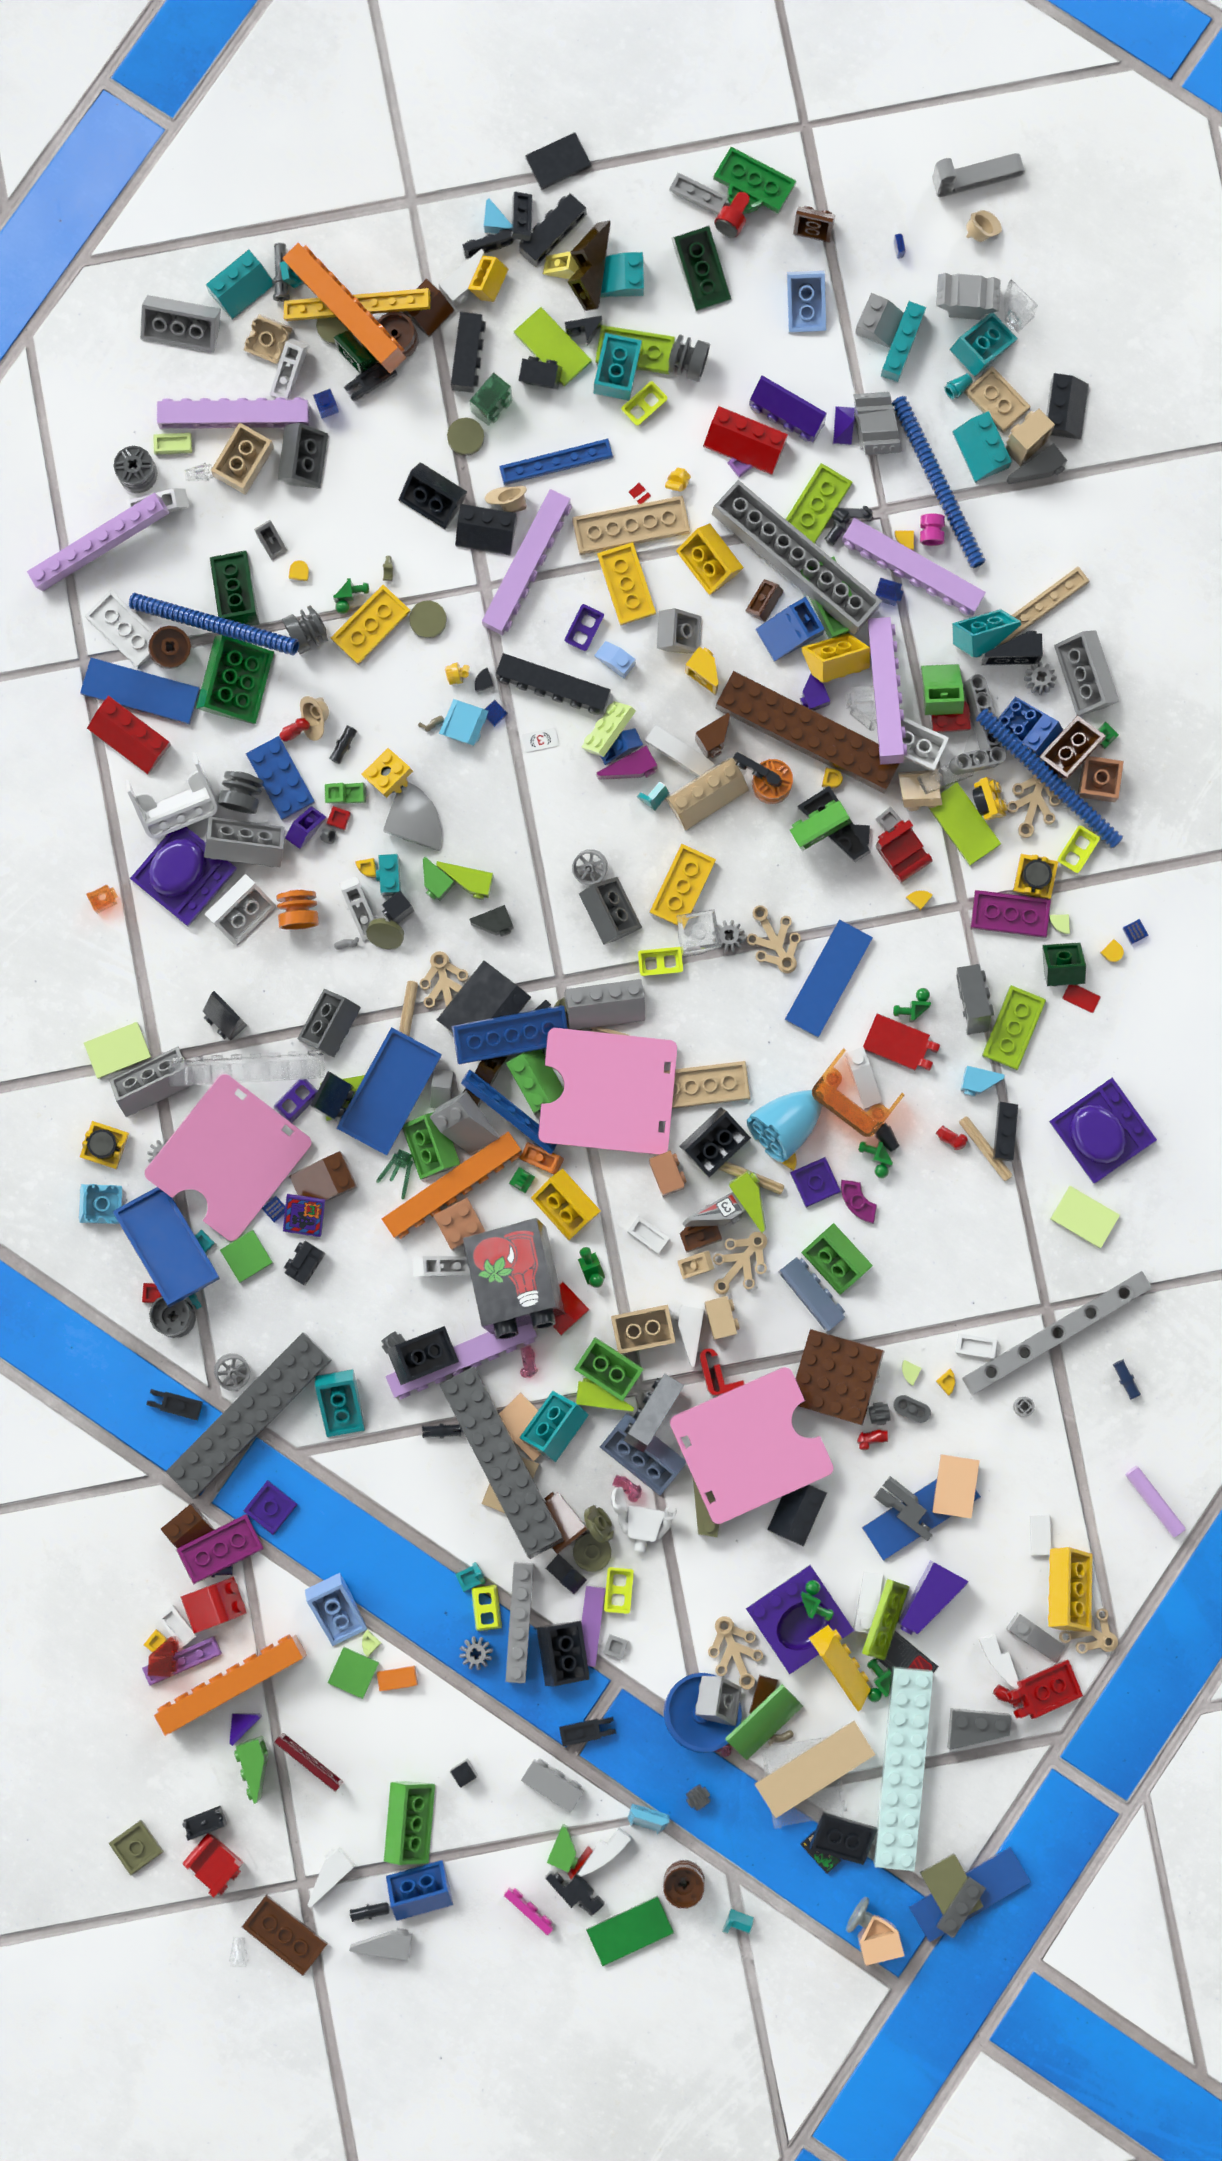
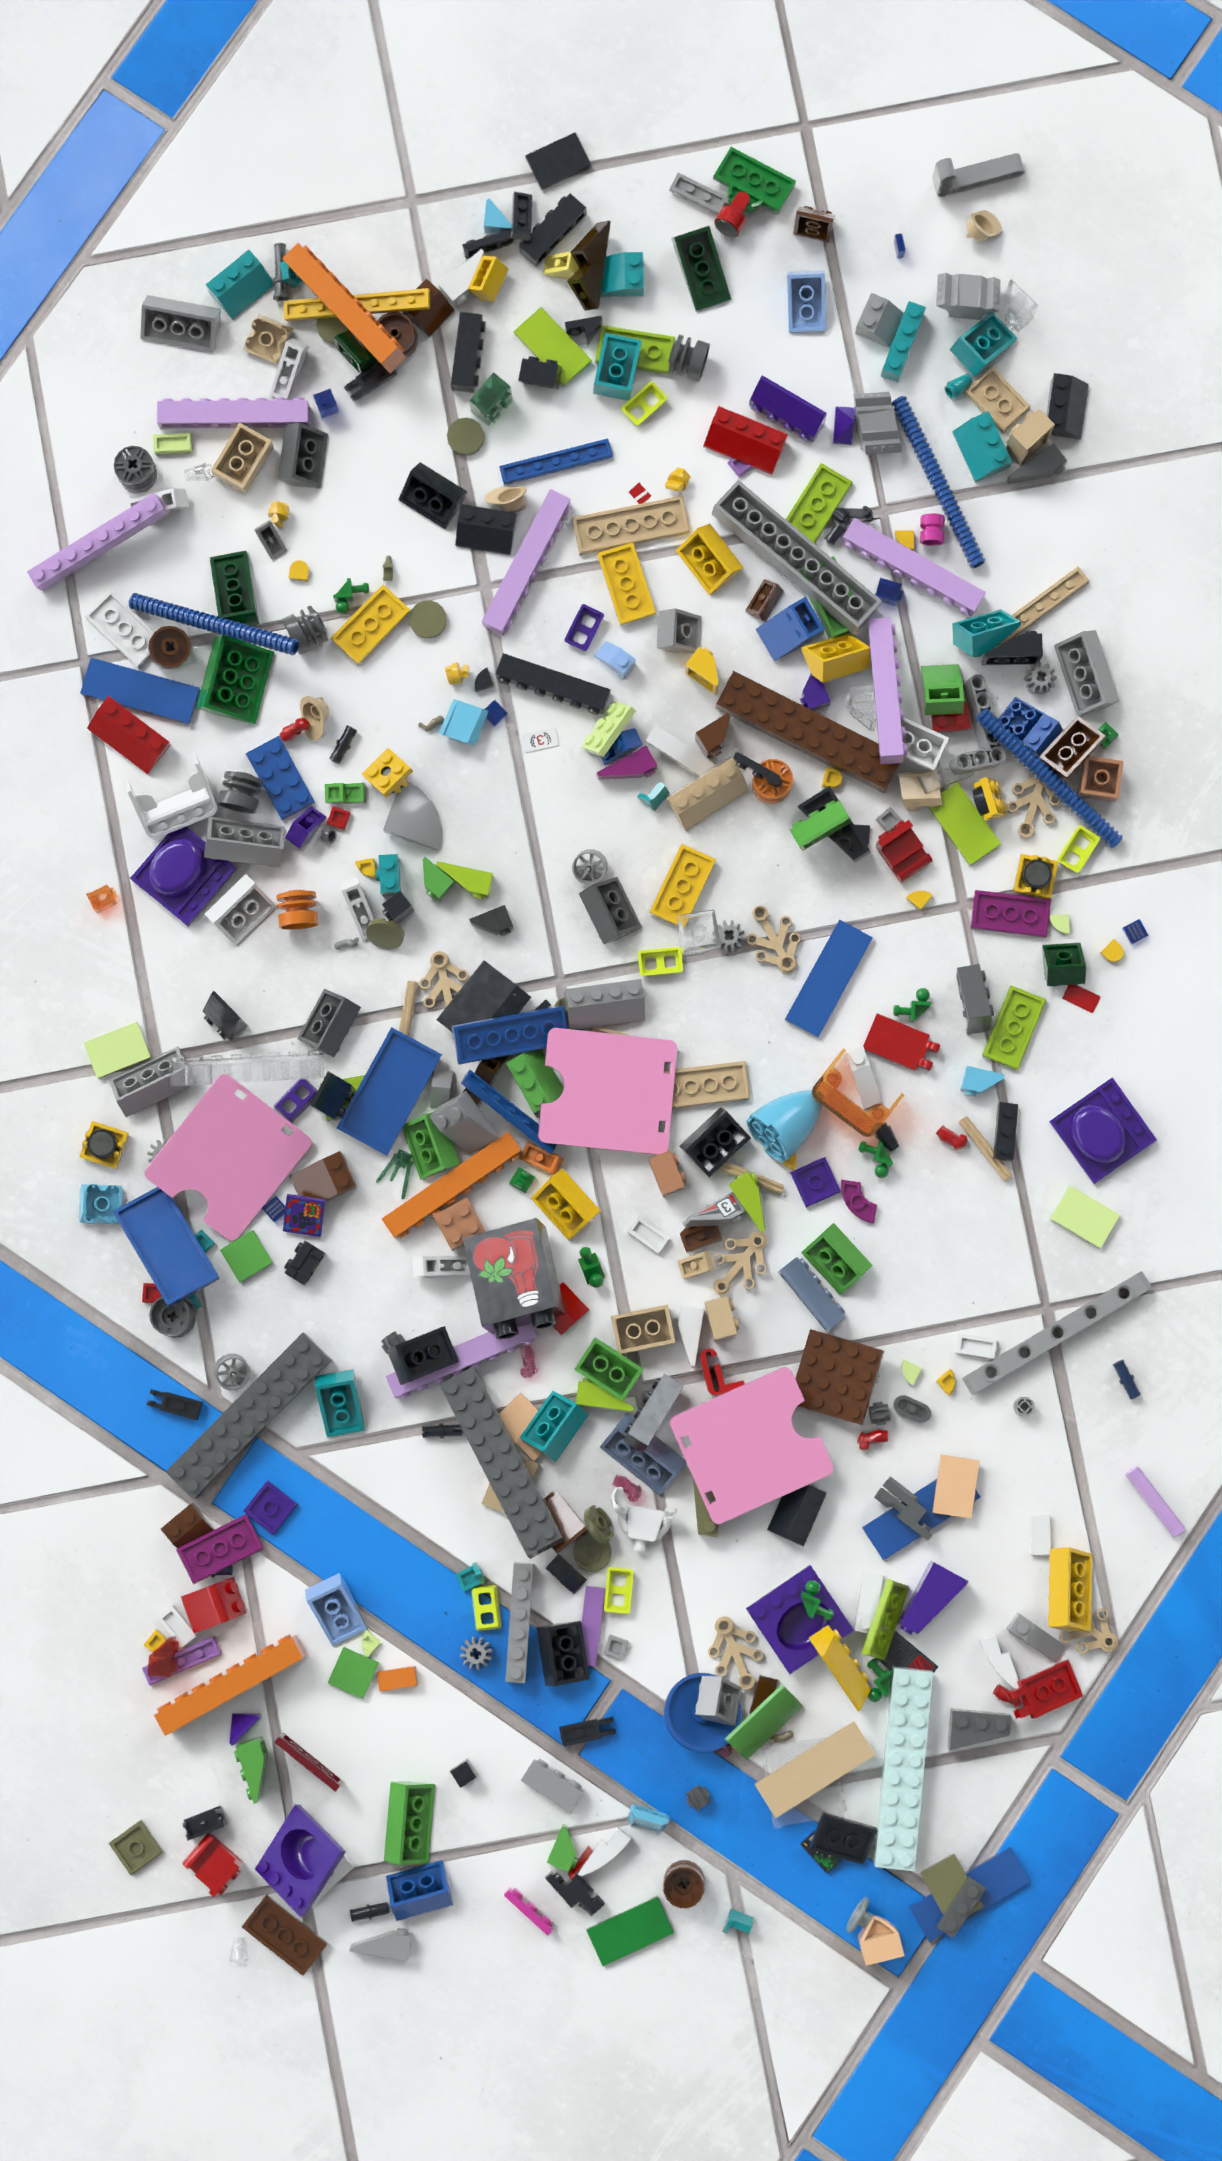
(278, 512): none -> yellow piece
(300, 1860): none -> dark purple piece

